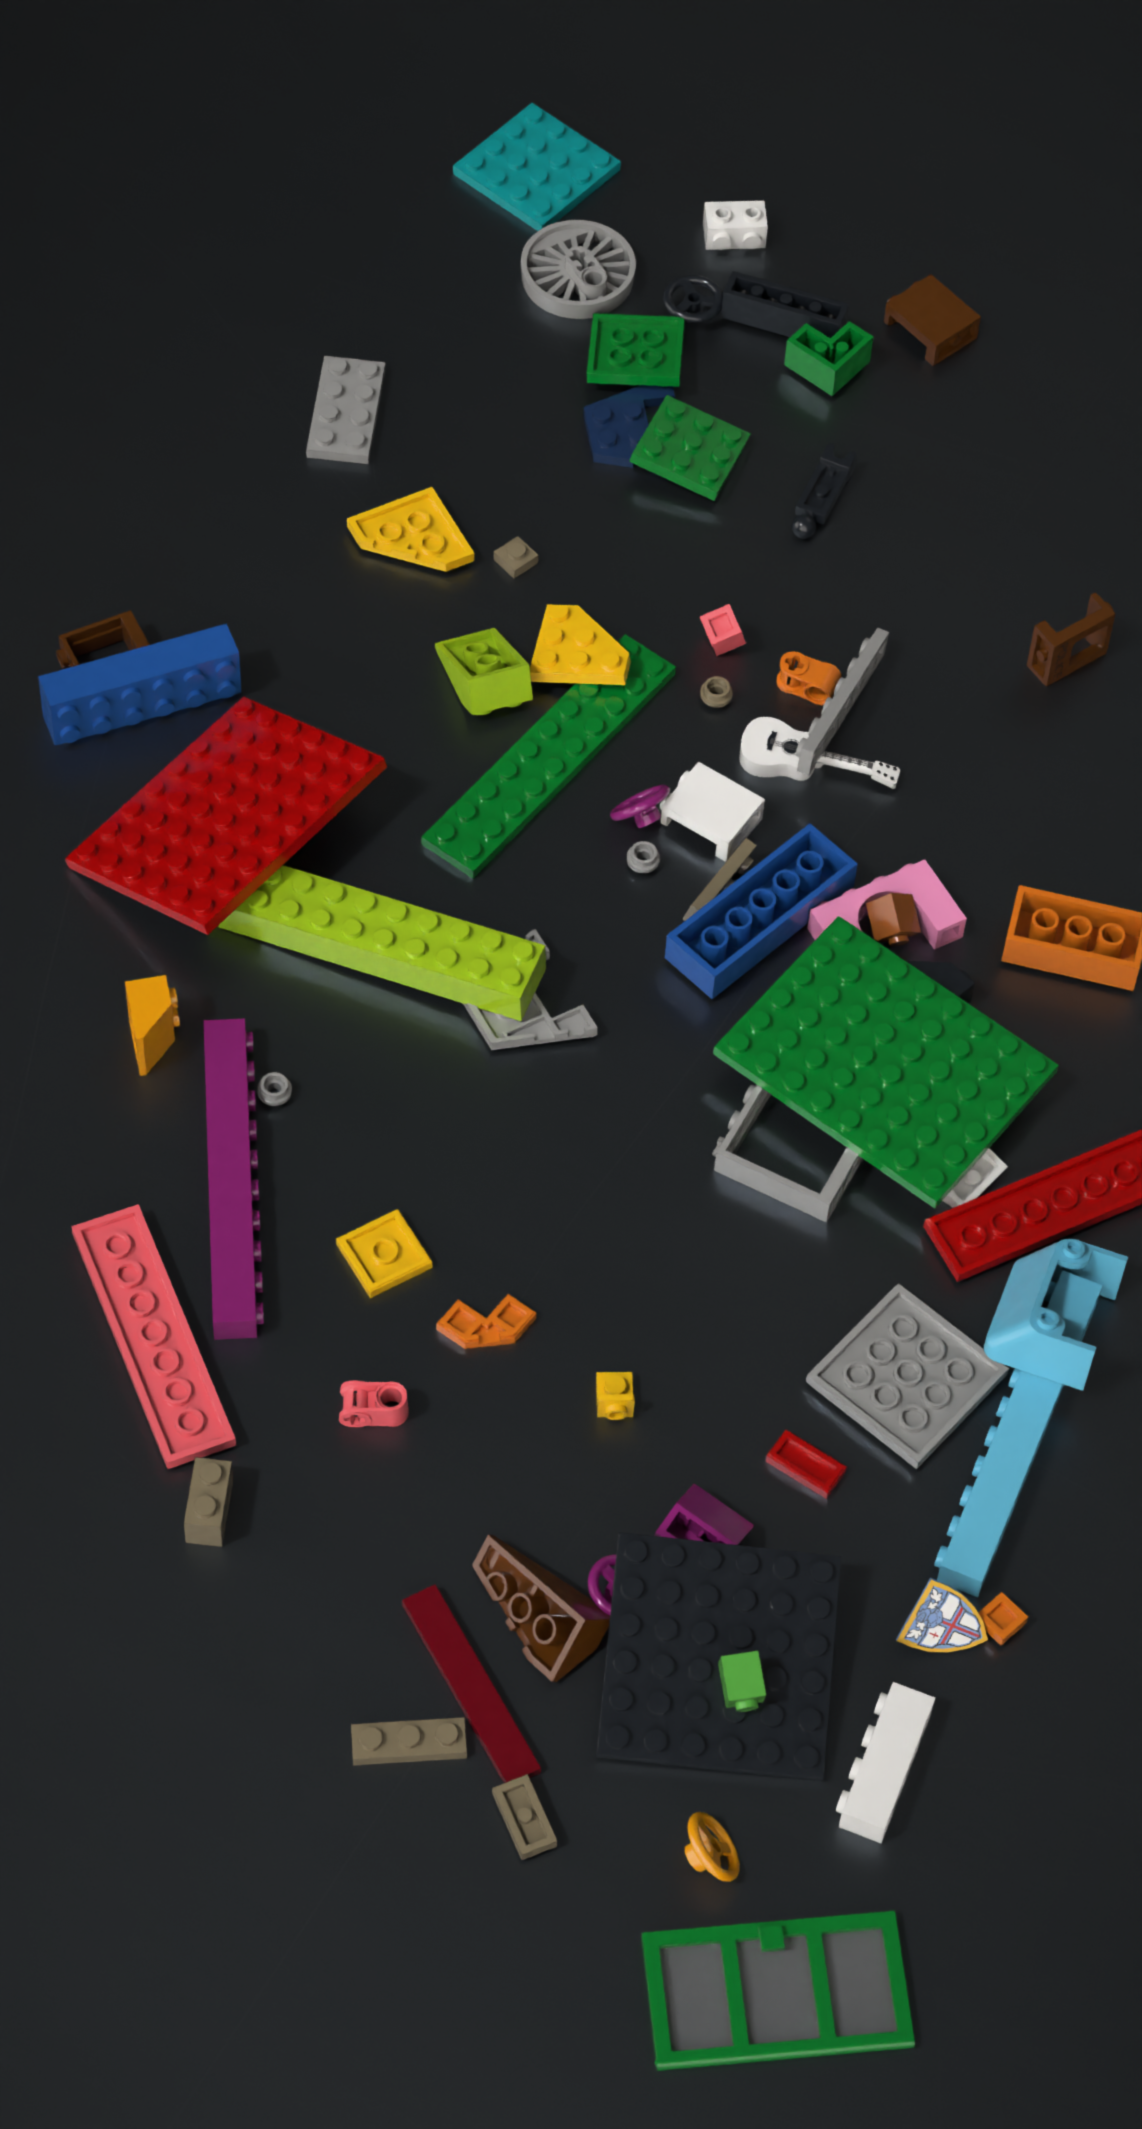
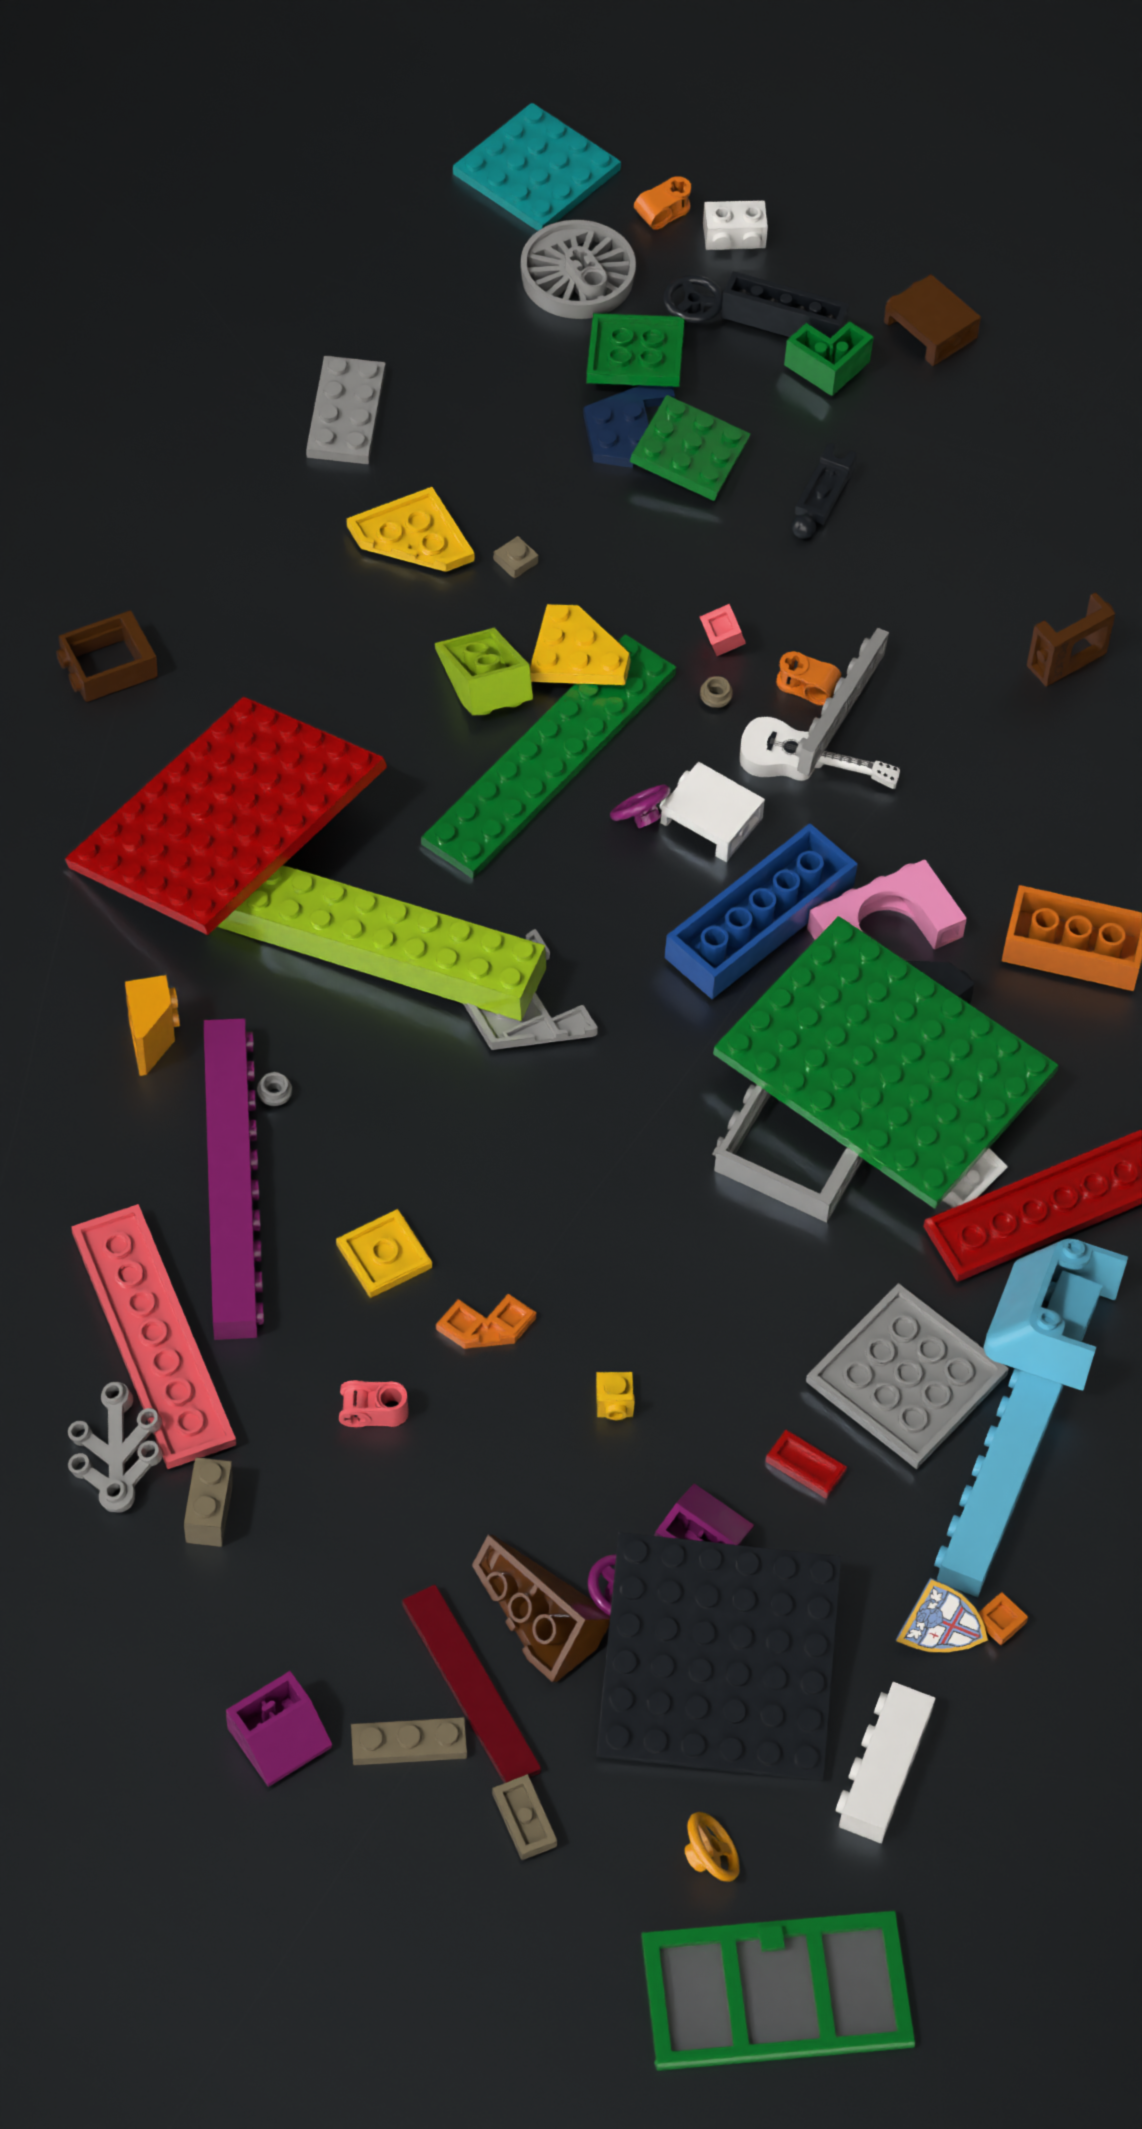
(117, 1450): none -> light grey plant
(140, 684): blue brick -> none
(278, 1728): none -> magenta slope
(643, 850): light grey plate -> none
(664, 202): none -> orange piece
(738, 862): dark tan plate -> none
(742, 1681): bright green brick -> none
(893, 918): dark orange brick -> none

